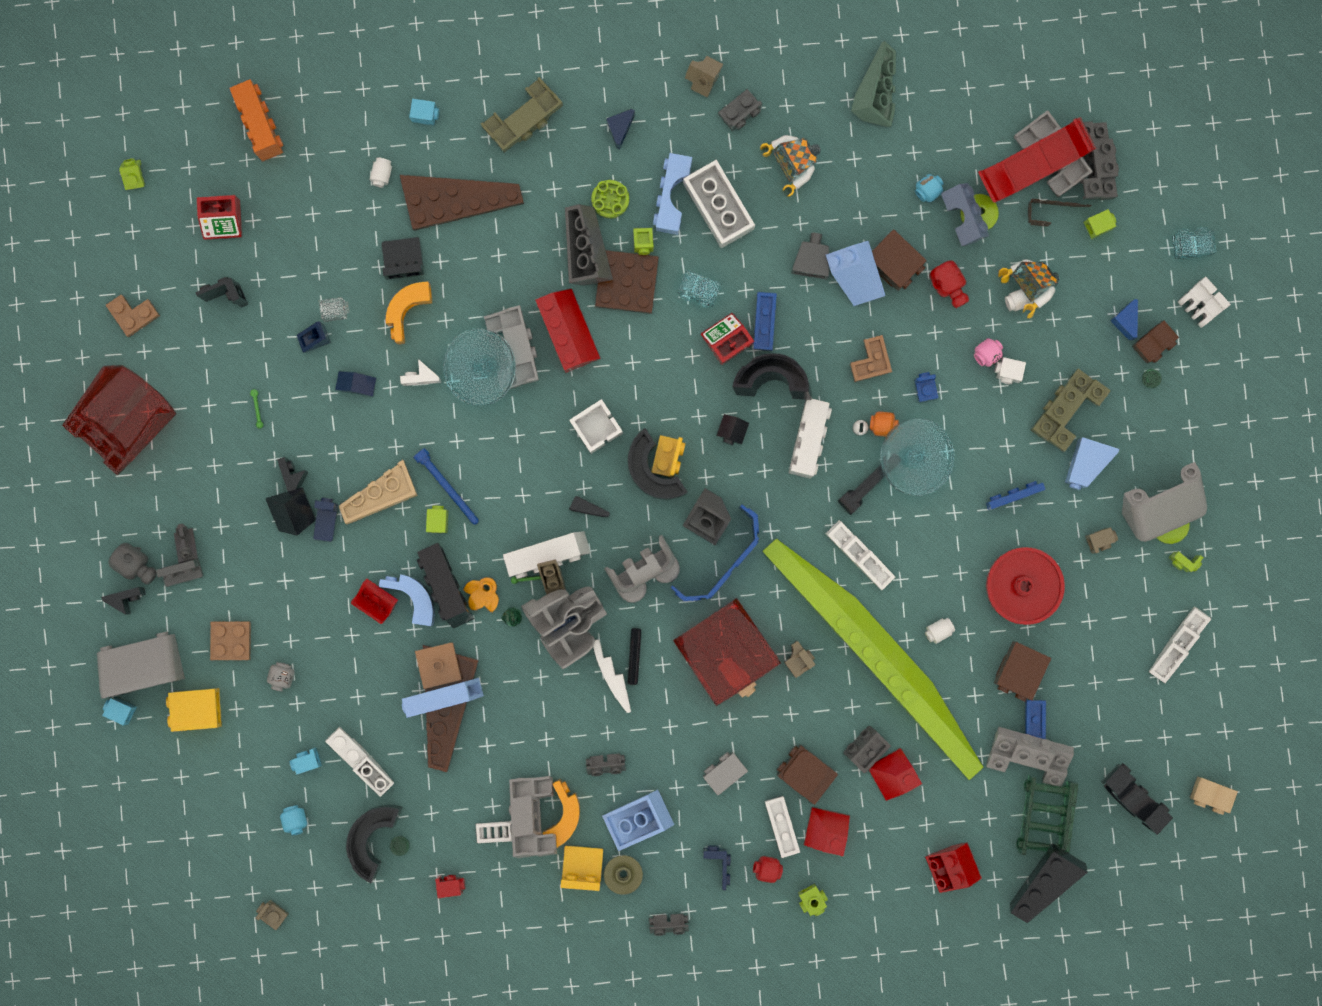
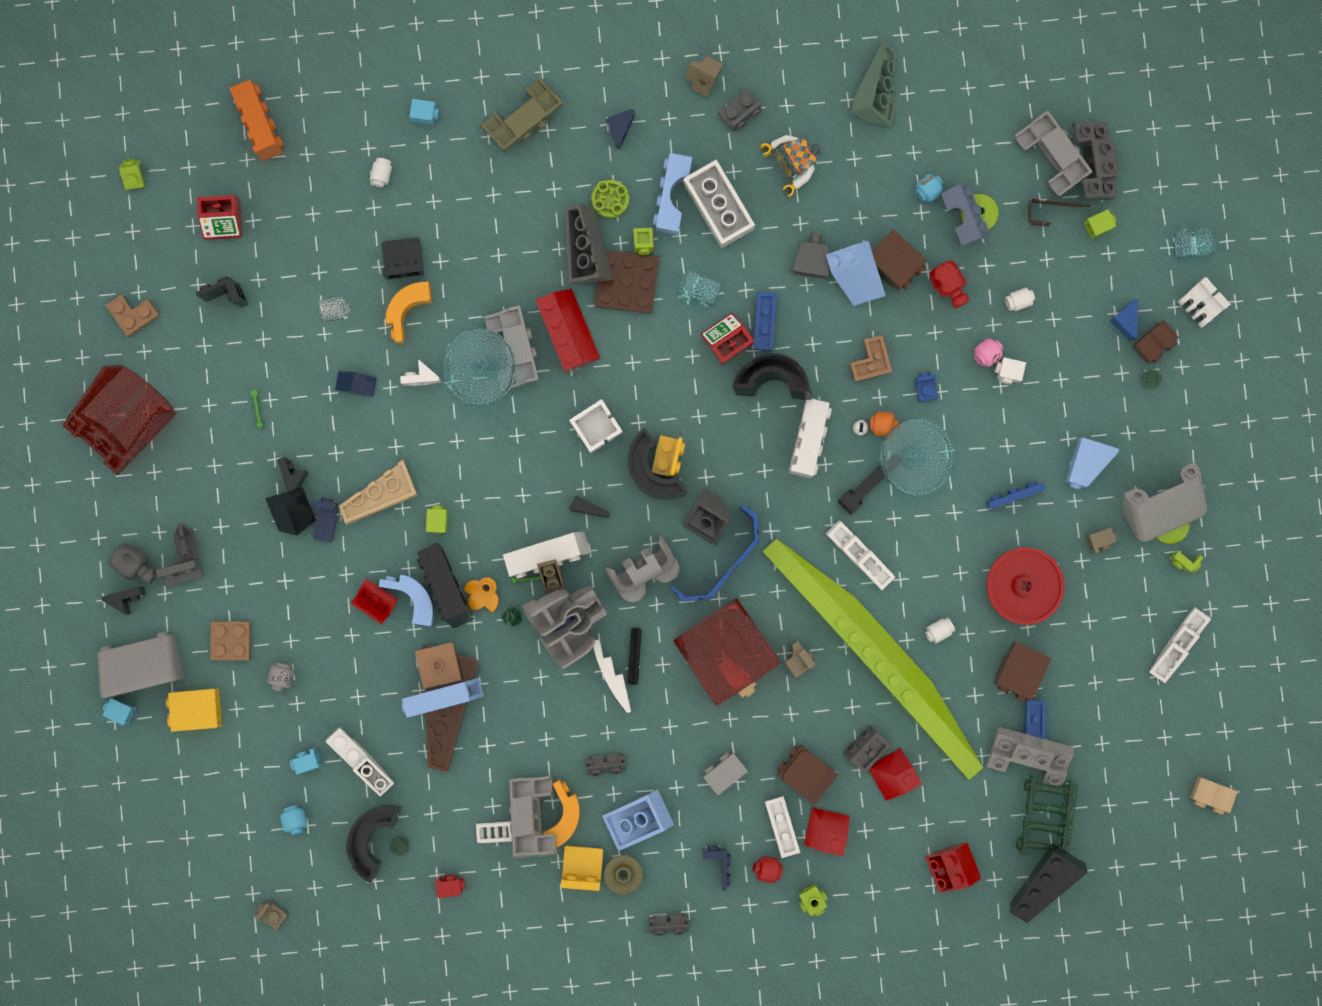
(313, 337): dark blue slope -> none
(424, 458): blue piece -> none
(445, 200): reddish brown wing -> none
(732, 430): black brick -> none
(1035, 281): torso -> none
(1037, 161): red windscreen -> none
(1067, 401): olive bracket -> none
(1135, 799): black brick -> none

